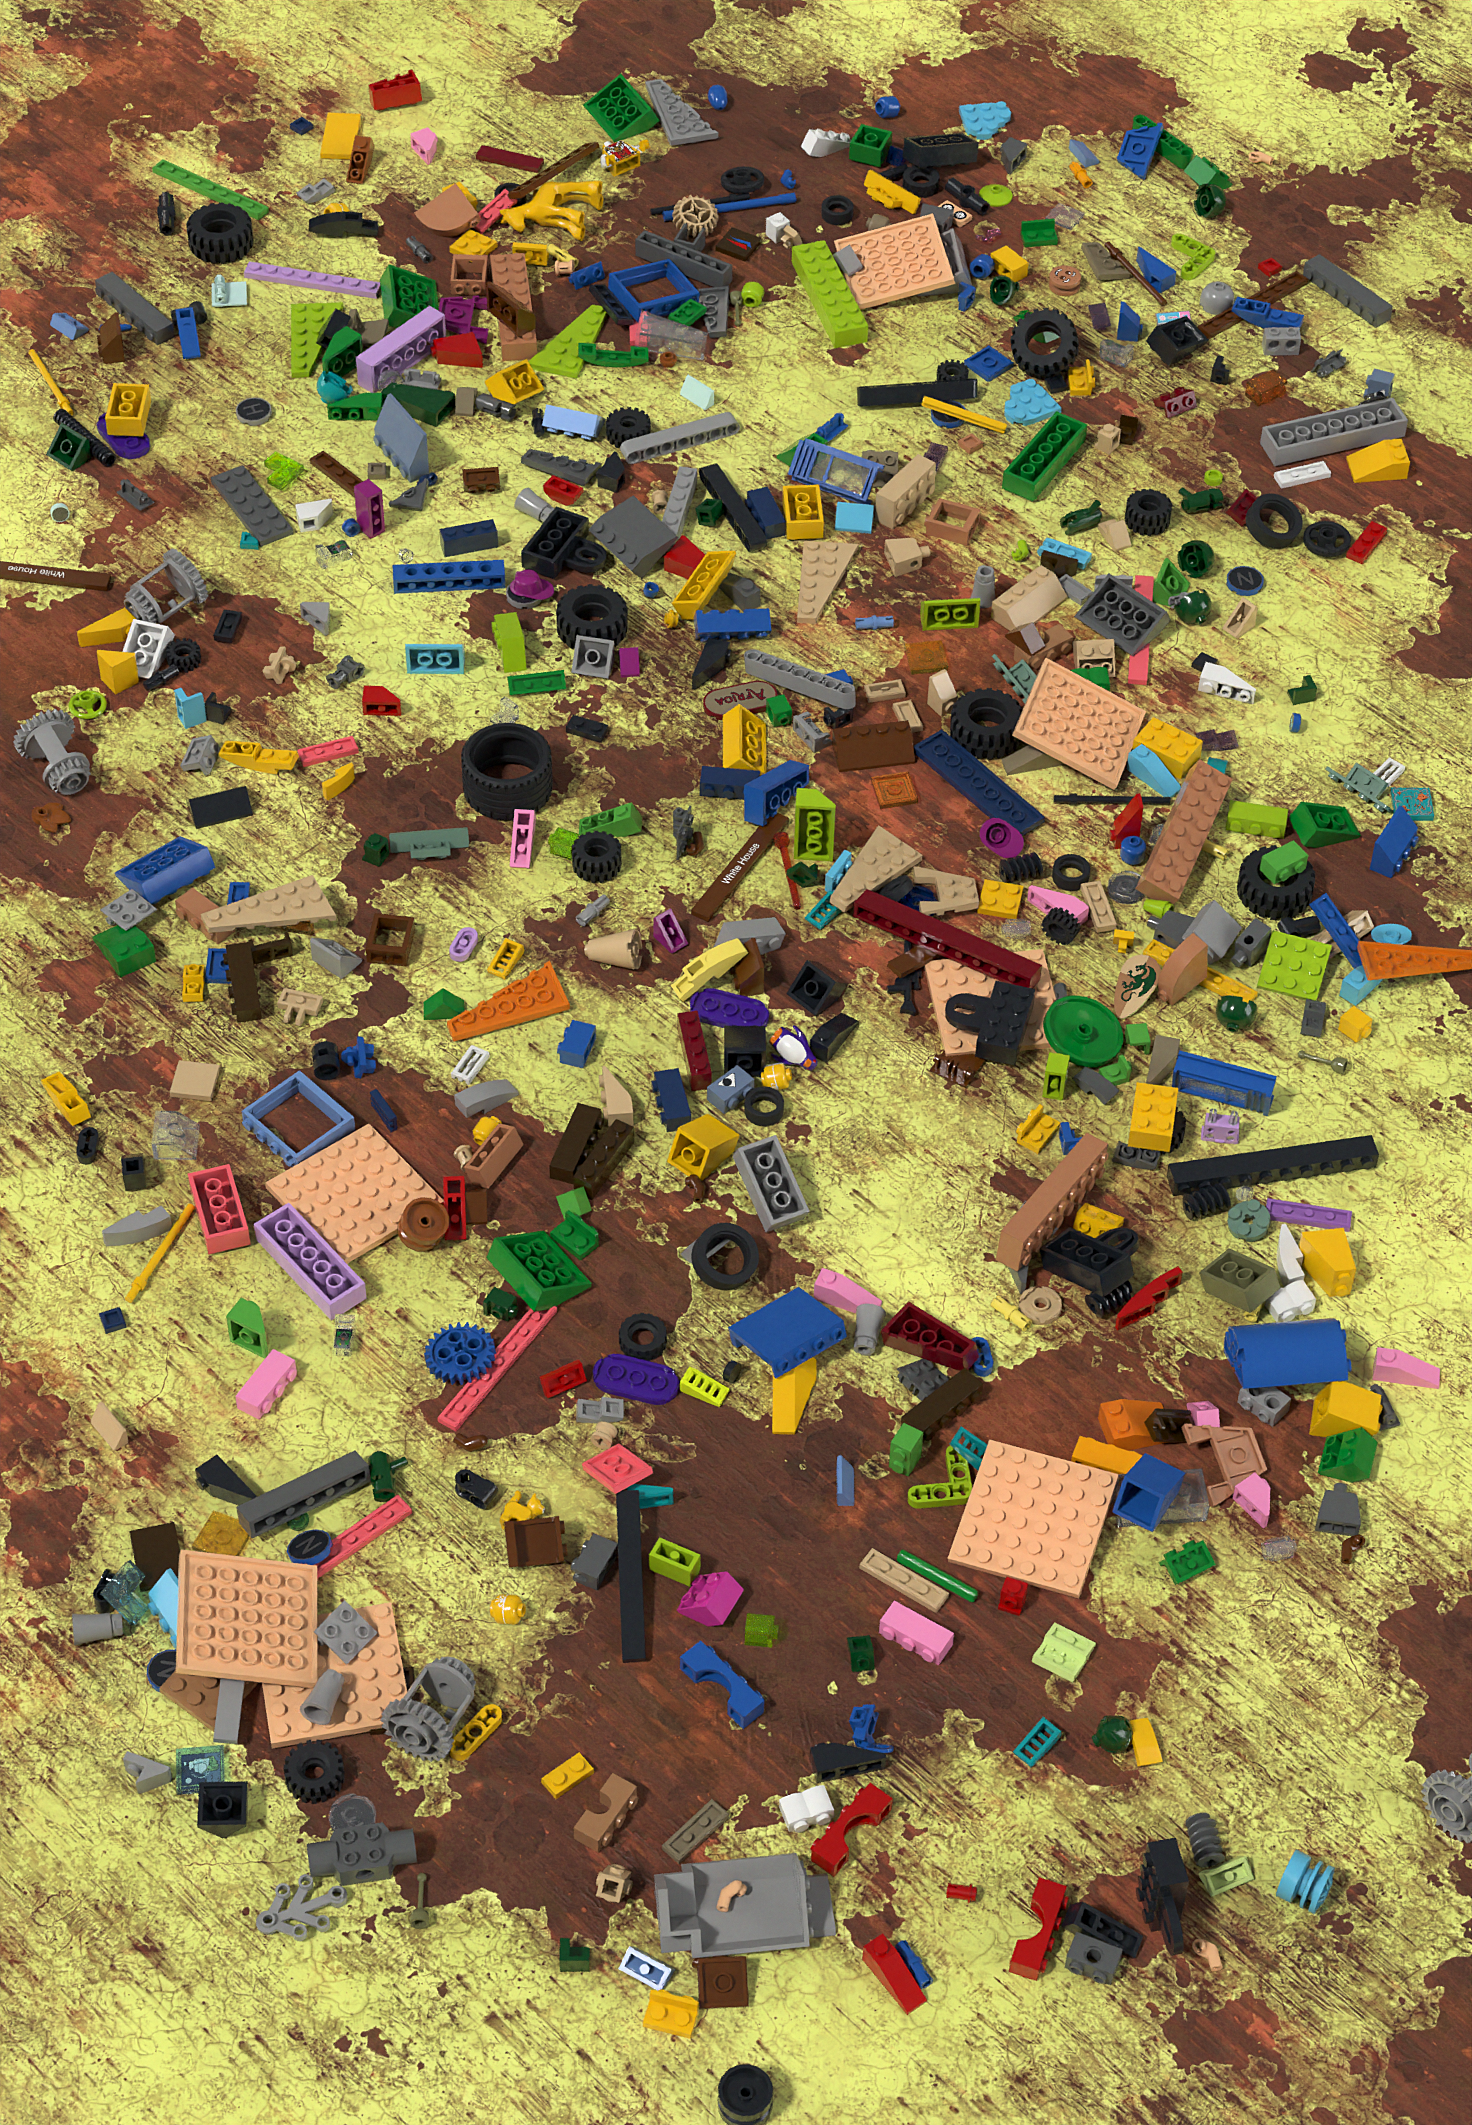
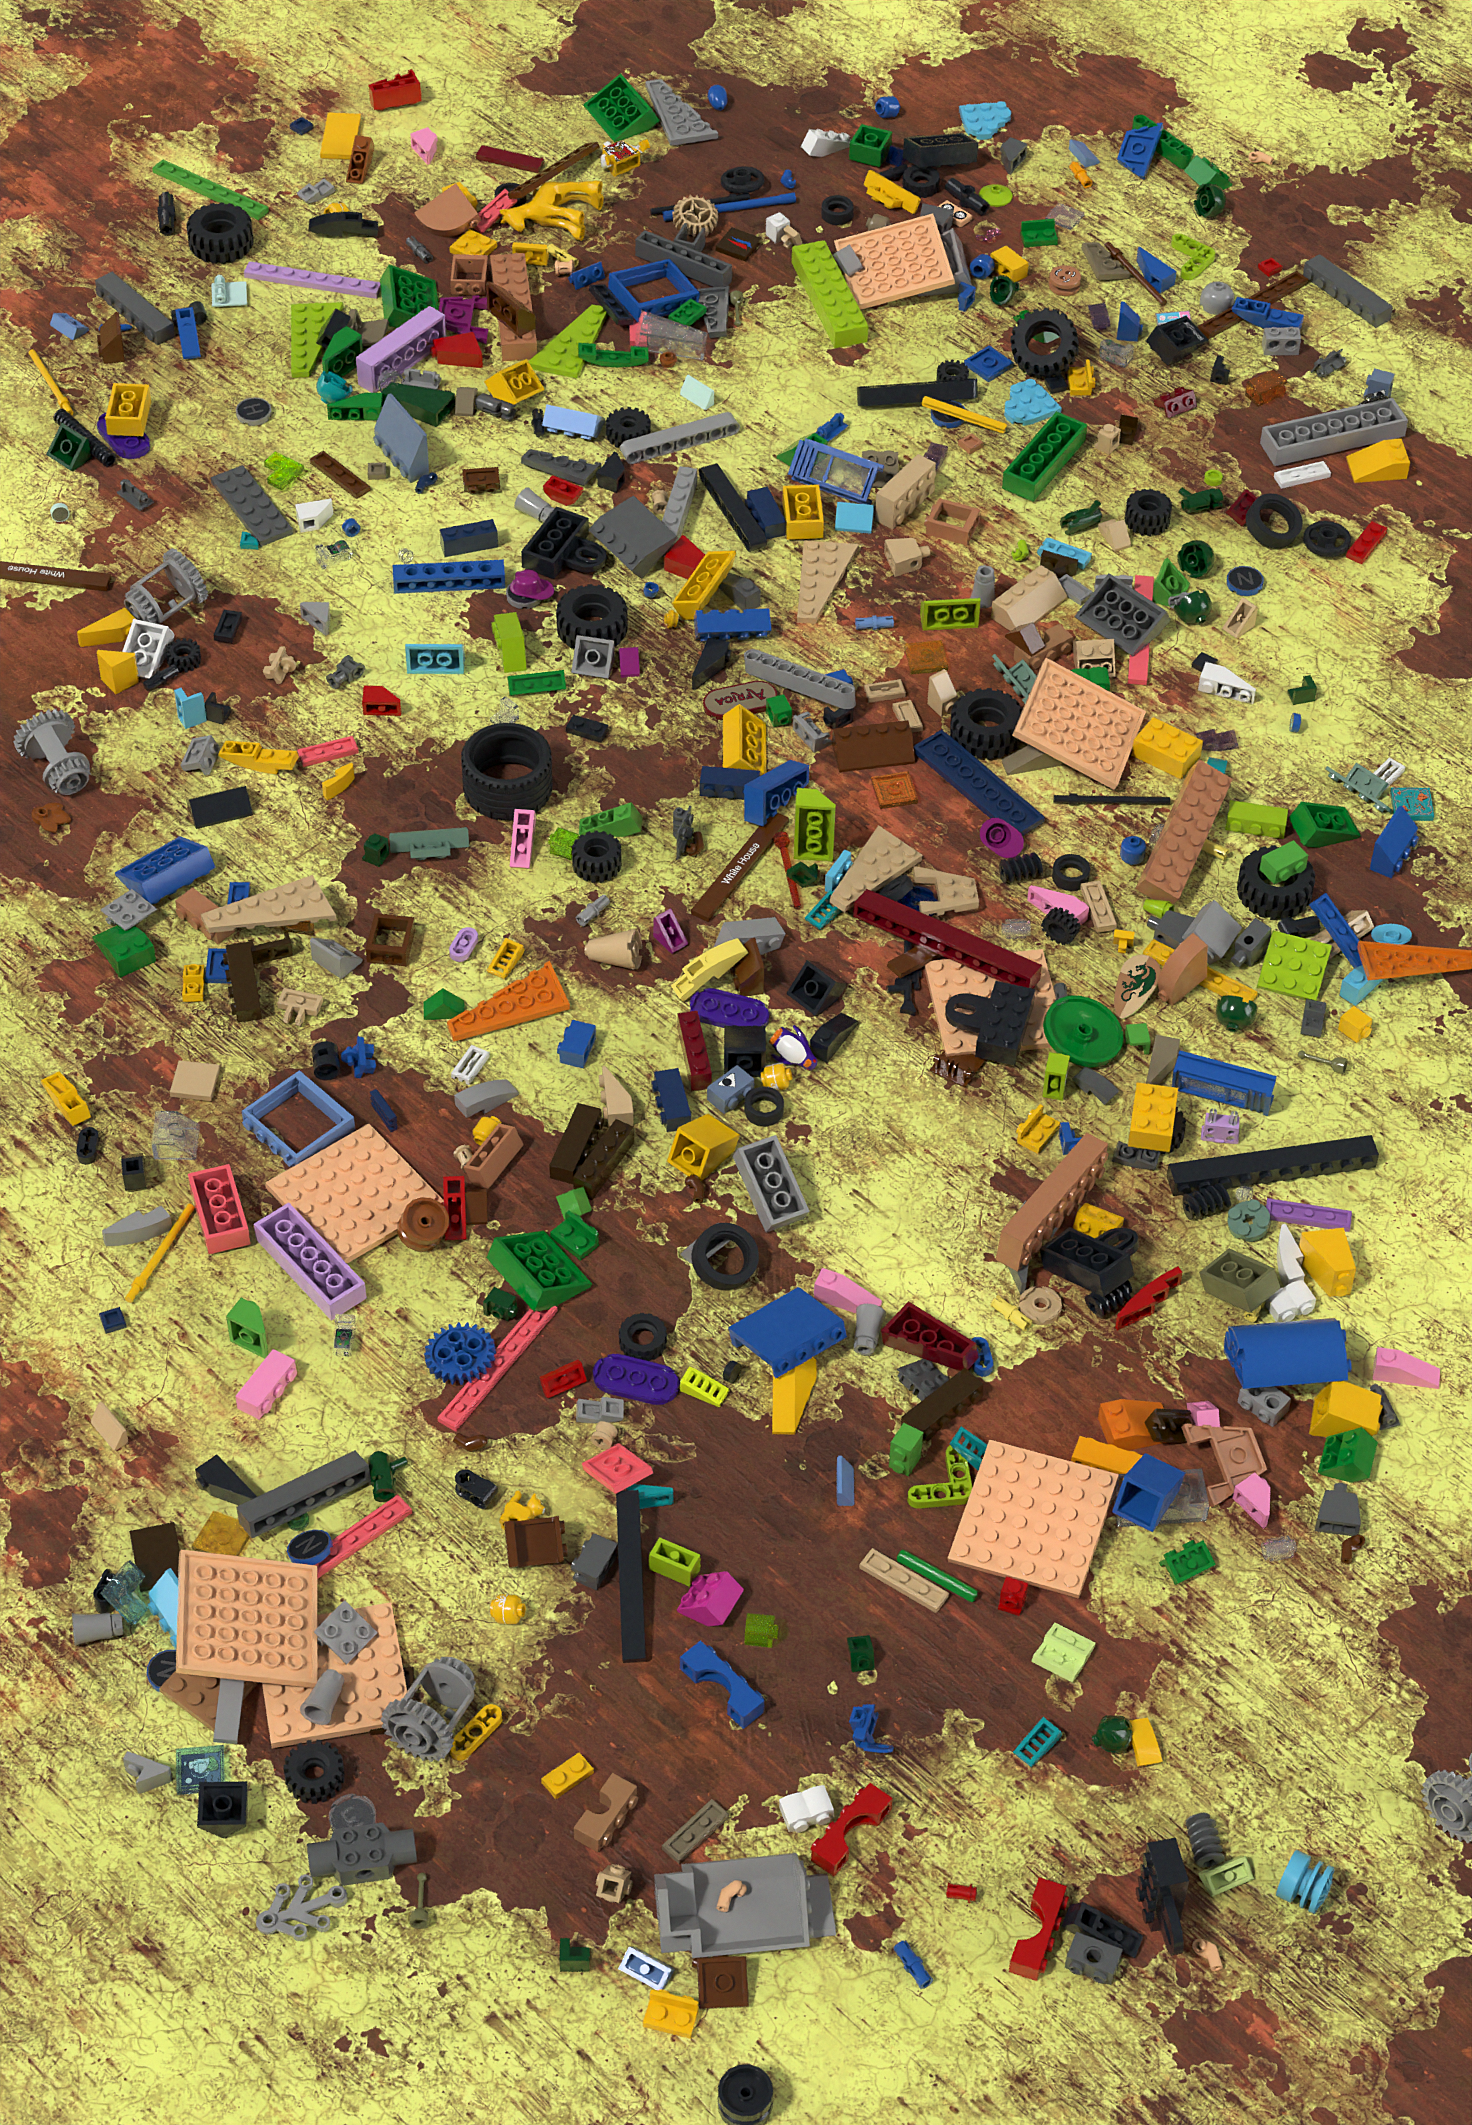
(86, 701): lime piece -> none
(369, 508): magenta brick -> none
(412, 498): dark grey tile -> none
(709, 511): dark green brick -> none
(752, 294): lime head -> none
(841, 1761): black slope -> none
(893, 1973): red slope -> none
(916, 1633): bright pink brick -> none
(1000, 899): yellow plate -> none
(1118, 1072): bright green bracket -> none
(1122, 887): clear tile -> none
(1128, 822): red slope -> none
(1151, 770): medium azure slope -> none

